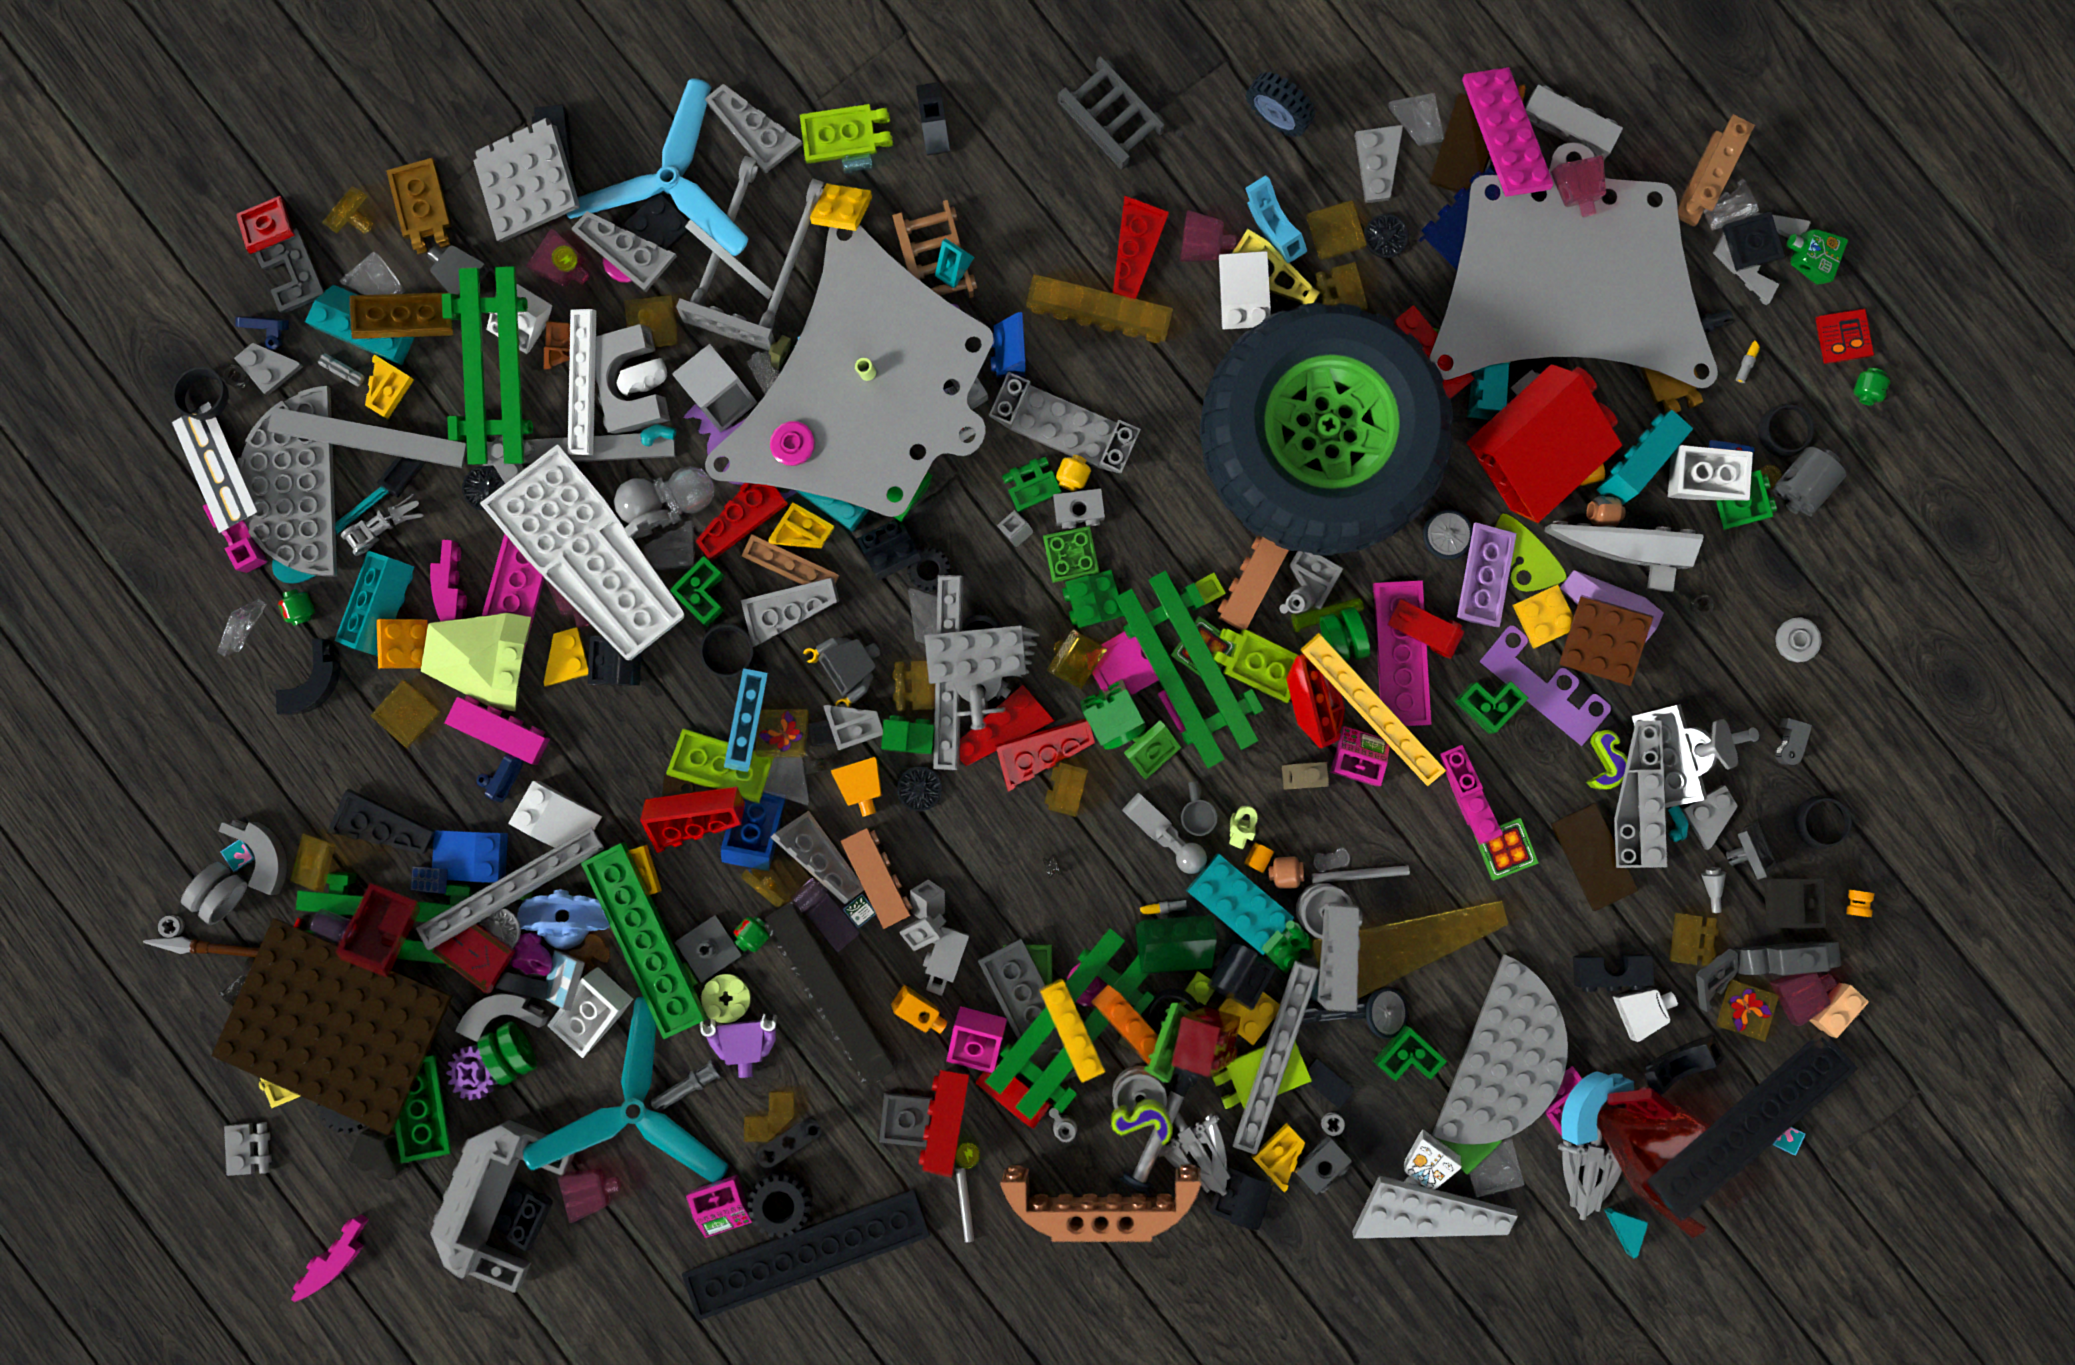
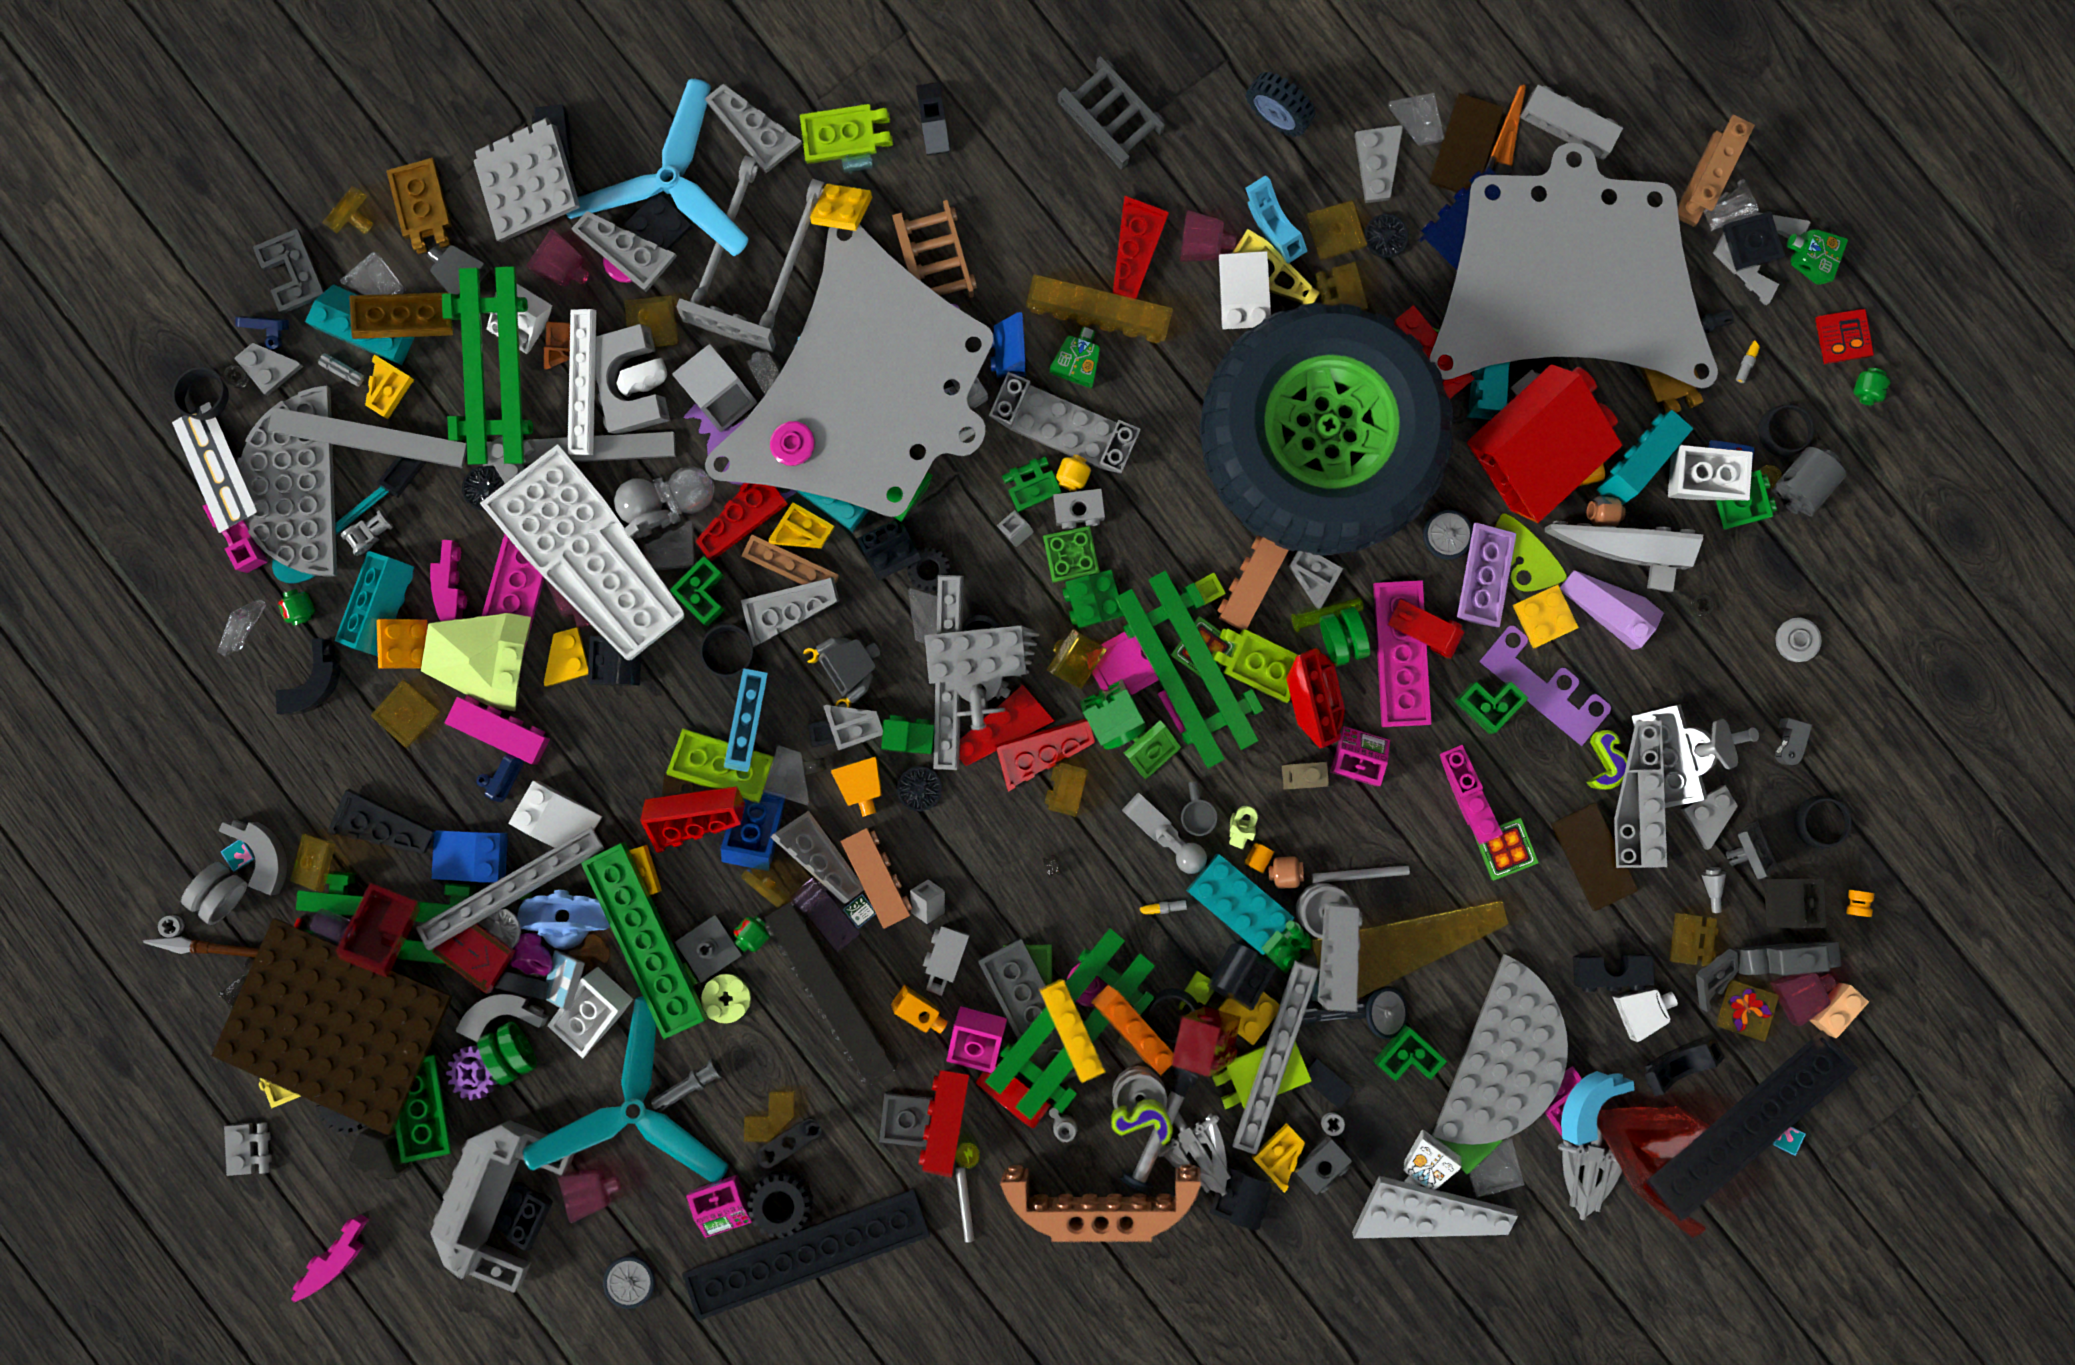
(265, 224): red tile -> none
(396, 512): light grey piece -> none
(429, 879): dark blue tile -> none
(564, 258): clear neon green tile -> none
(629, 1282): none -> light grey wheel
(651, 433): teal arm -> none
(729, 259): white sticker -> none
(742, 1042): medium lavender torso -> none
(779, 351): olive plate -> none
(782, 733): clear yellow tile -> none
(863, 363): yellowish green hinge -> none
(922, 692): clear yellow plate -> none
(923, 931): light grey plate -> none
(952, 263): teal slope -> none
(1077, 359): none -> green torso
(1162, 1058): bright green plate -> none
(1176, 944): dark green slope -> none
(1299, 600): light grey piece -> none
(1331, 860): clear piece -> none
(1373, 709): yellow plate -> none
(1507, 132): dark pink plate -> none
(1581, 183): clear pink torso -> none
(1606, 640): reddish brown plate -> none
(1629, 1230): teal slope -> none
(1644, 1102): dark red wing -> none
(1681, 824): teal arm -> none

